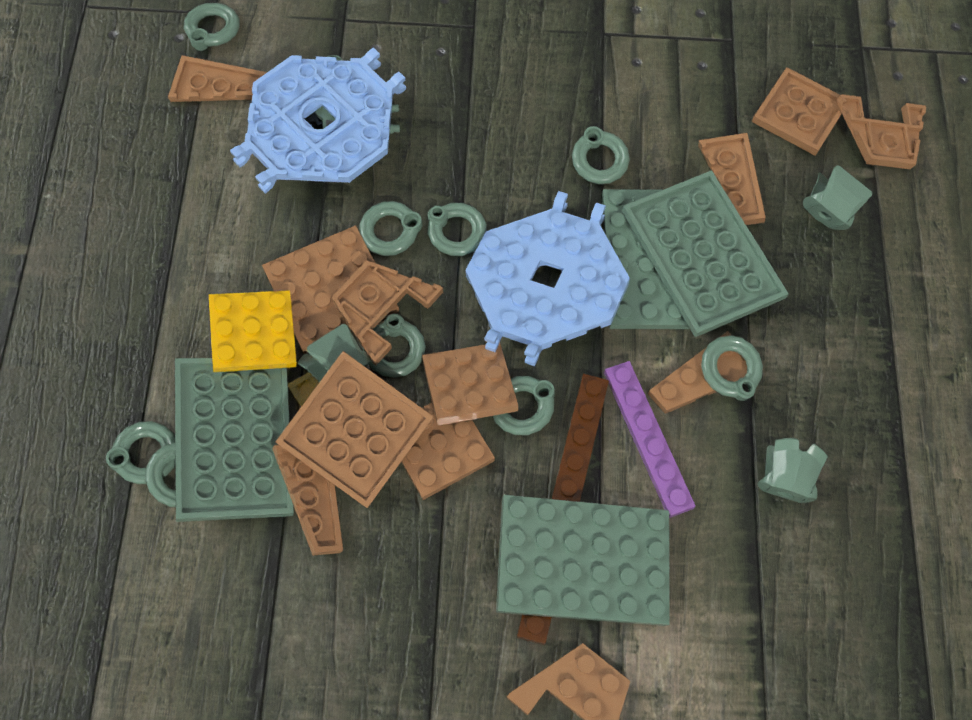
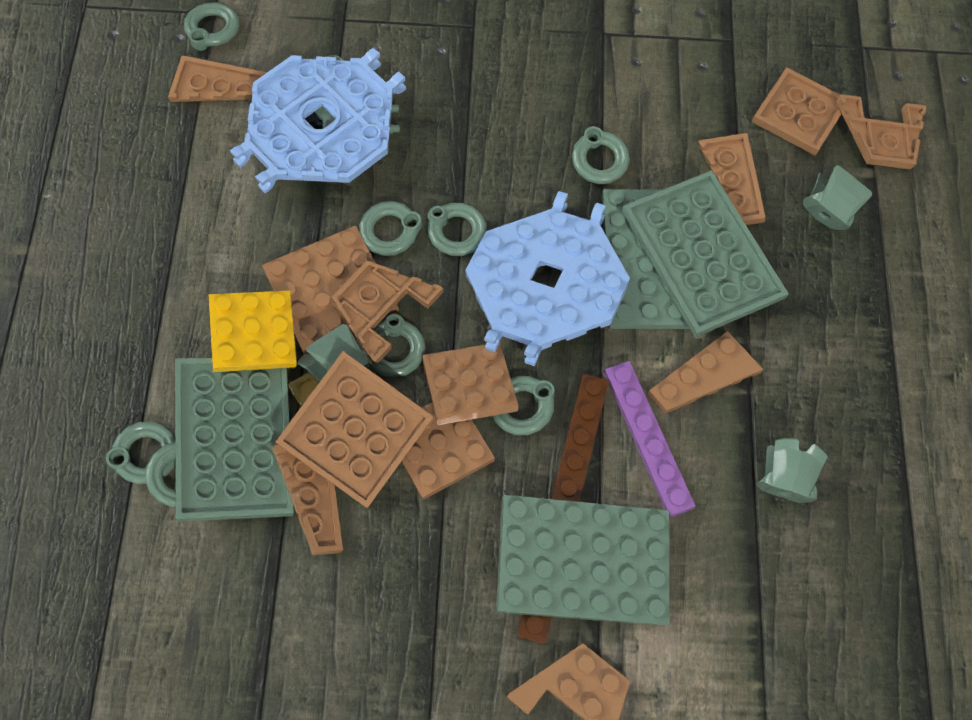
(720, 384): sand green piece -> none

